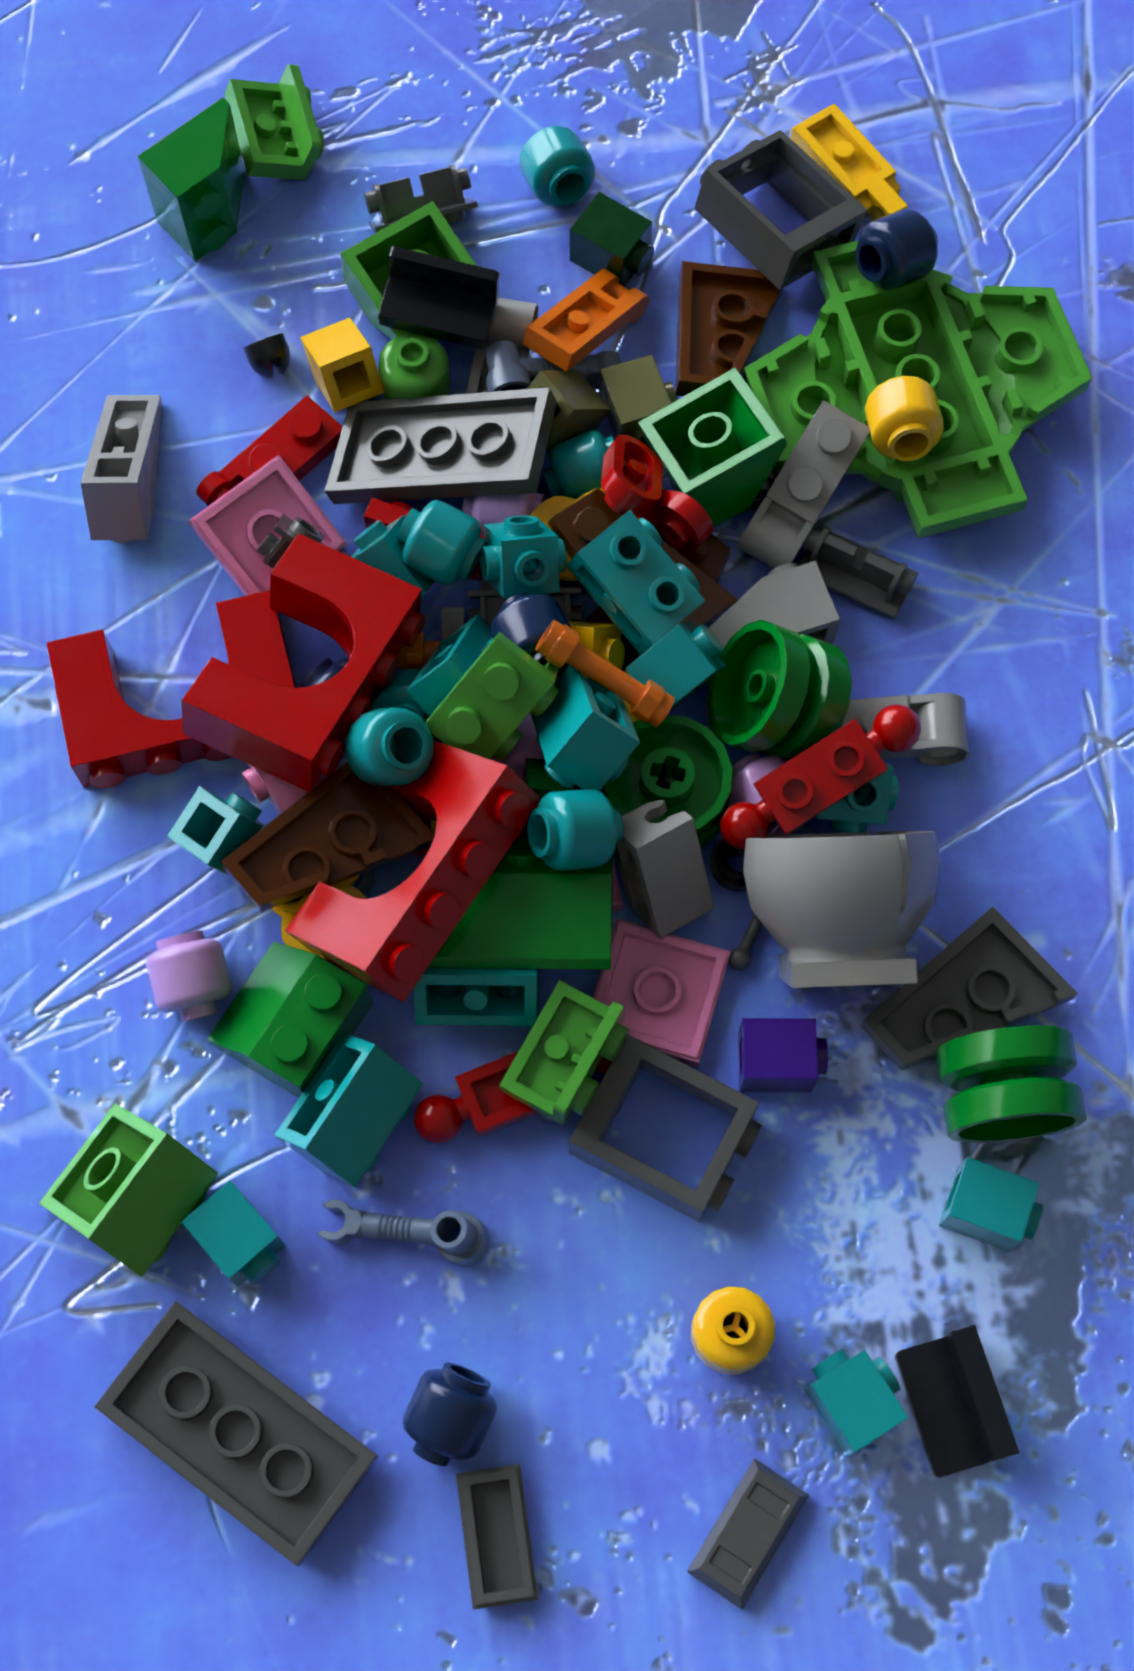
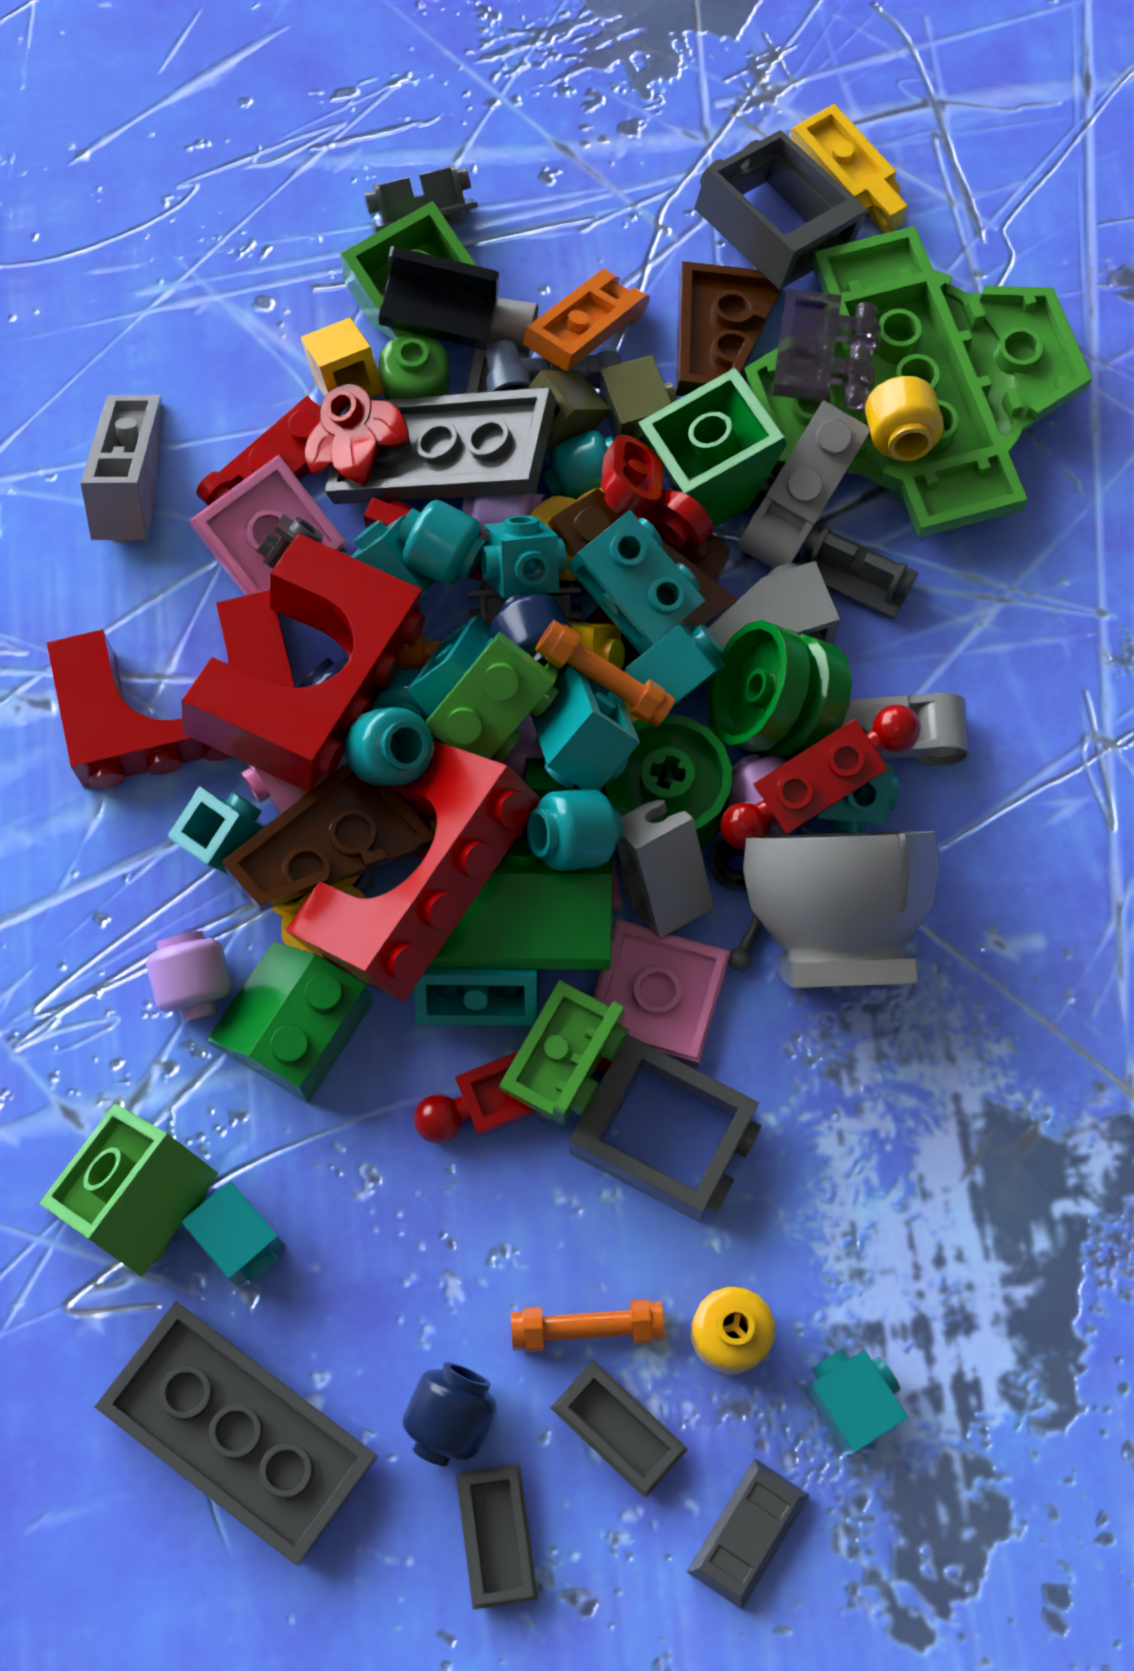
(197, 180): green slope -> none
(268, 350): black hinge -> none
(275, 126): bright green bracket -> none
(349, 1109): teal brick -> none
(353, 439): none -> plate
(452, 619): light grey piece -> none
(463, 1251): sand blue brick -> none
(557, 166): teal head -> none
(611, 239): dark green brick -> none
(619, 1428): none -> dark grey tile
(642, 1321): none -> orange bar
(780, 1055): dark purple brick -> none
(807, 348): none -> plate
(897, 249): dark blue head -> none
(955, 1402): black panel -> none
(972, 986): dark grey wing -> none
(992, 1205): teal brick -> none
(1010, 1084): green wheel -> none

